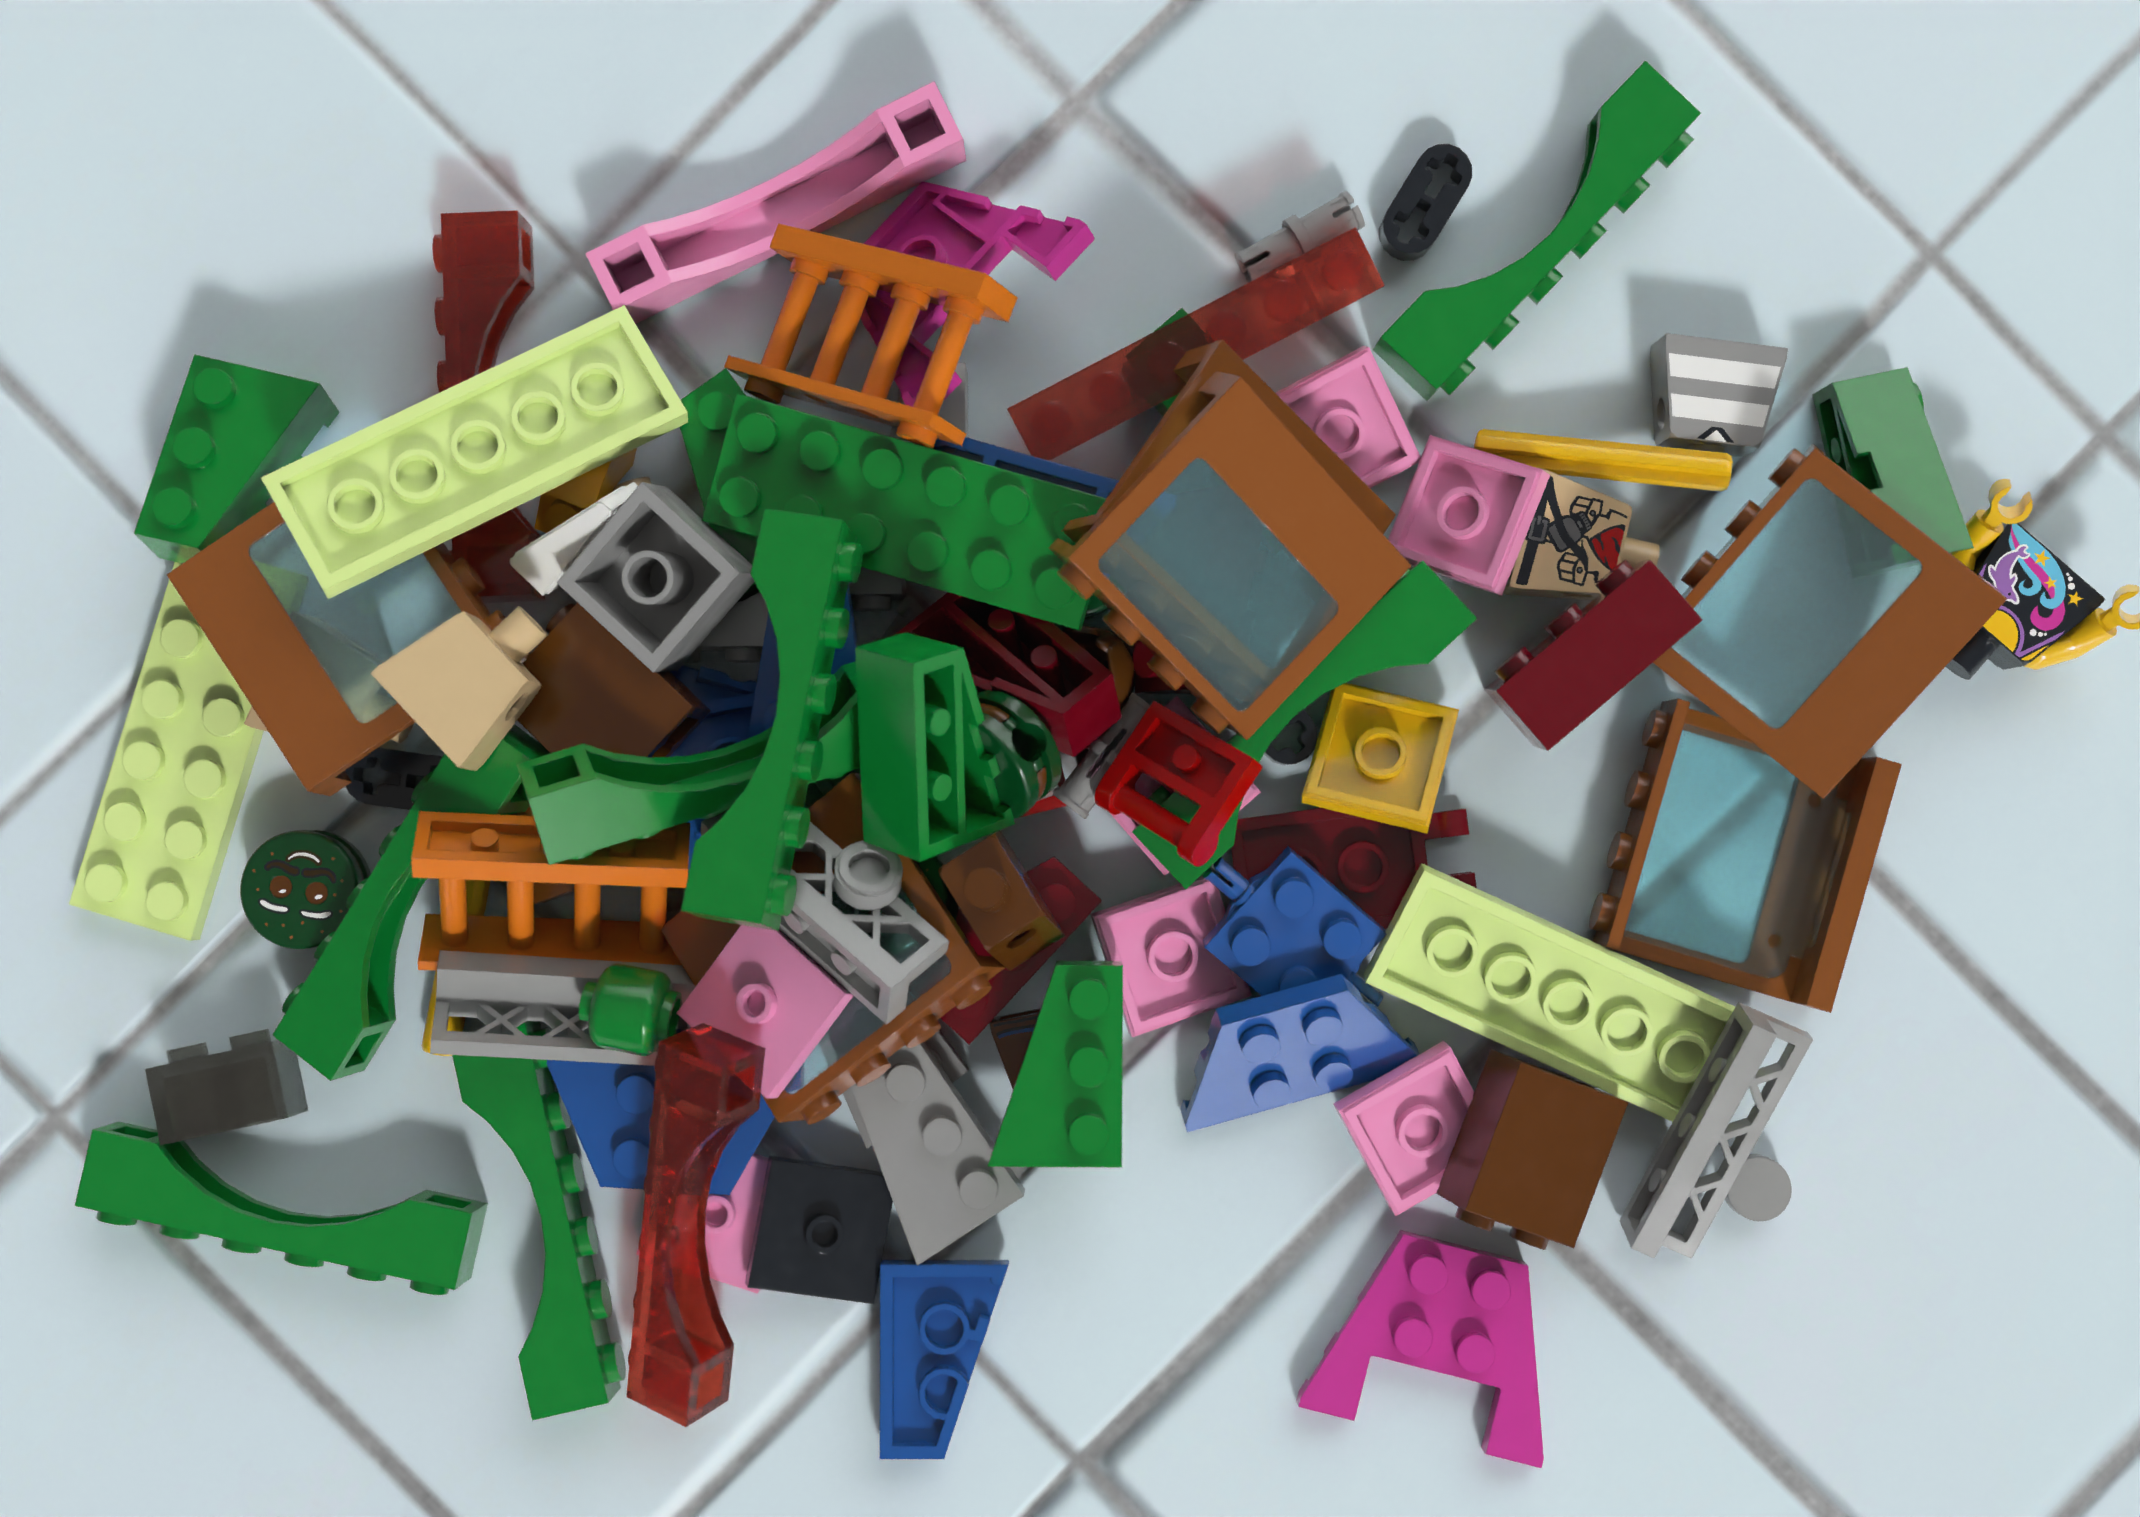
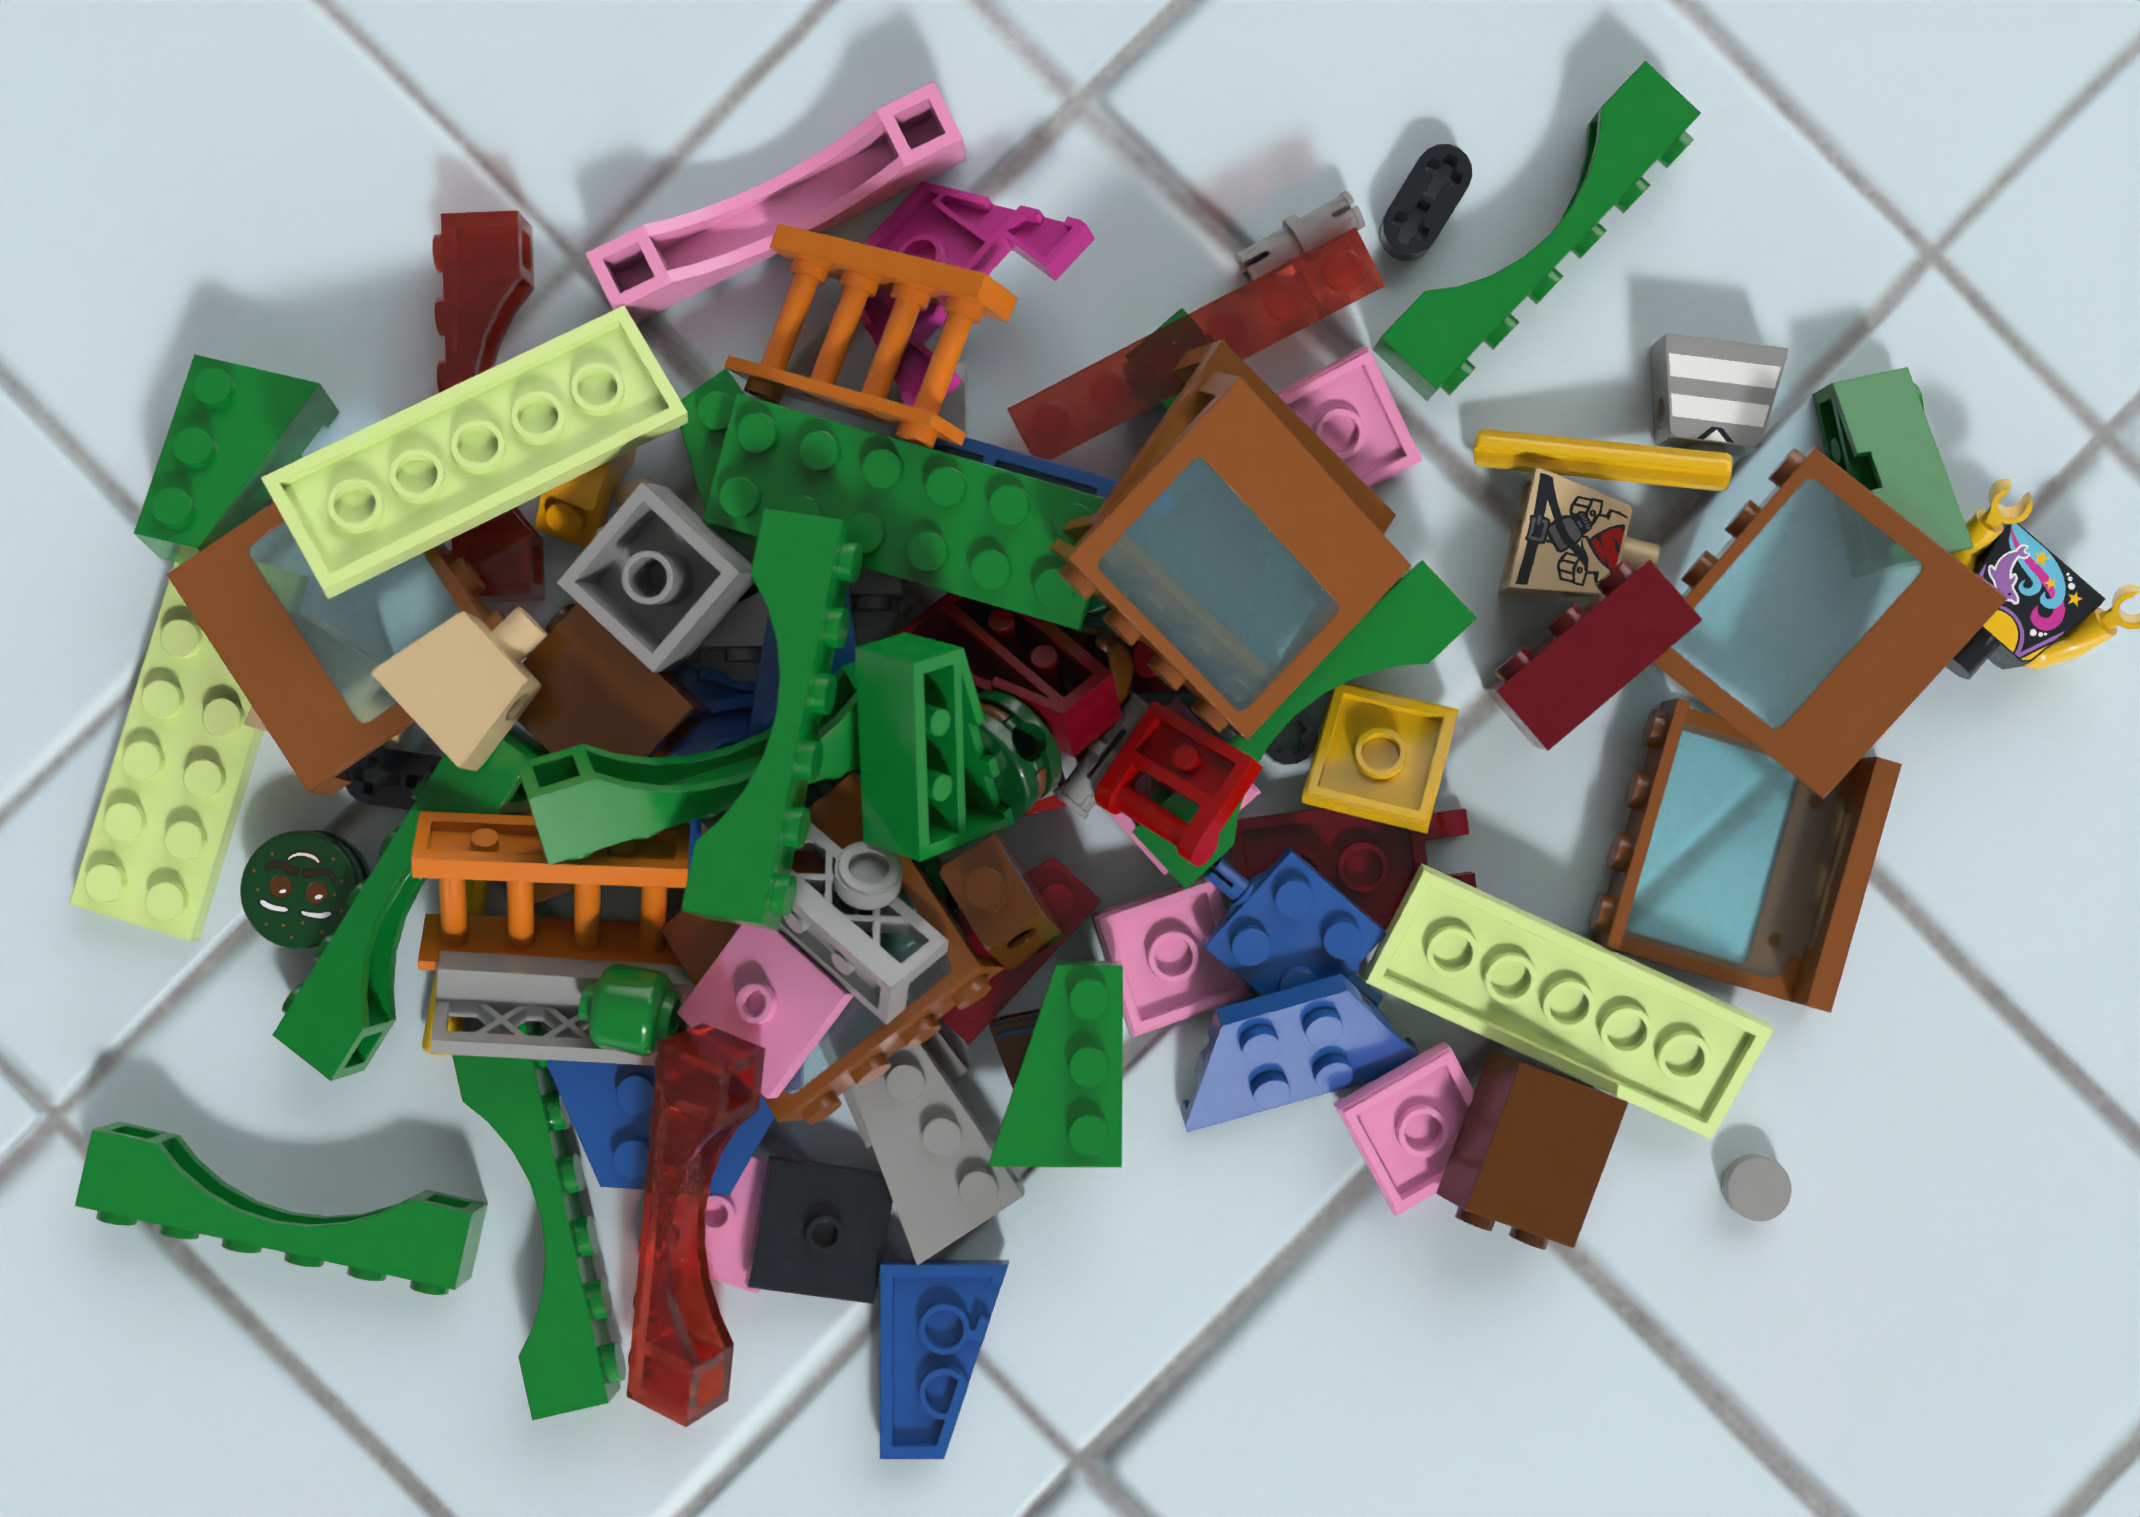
(225, 1089): clear smoke brick -> none
(553, 553): white slope -> none
(1446, 1314): dark pink wing -> none
(1467, 513): bright pink plate -> none
(1705, 1123): light grey fence -> none

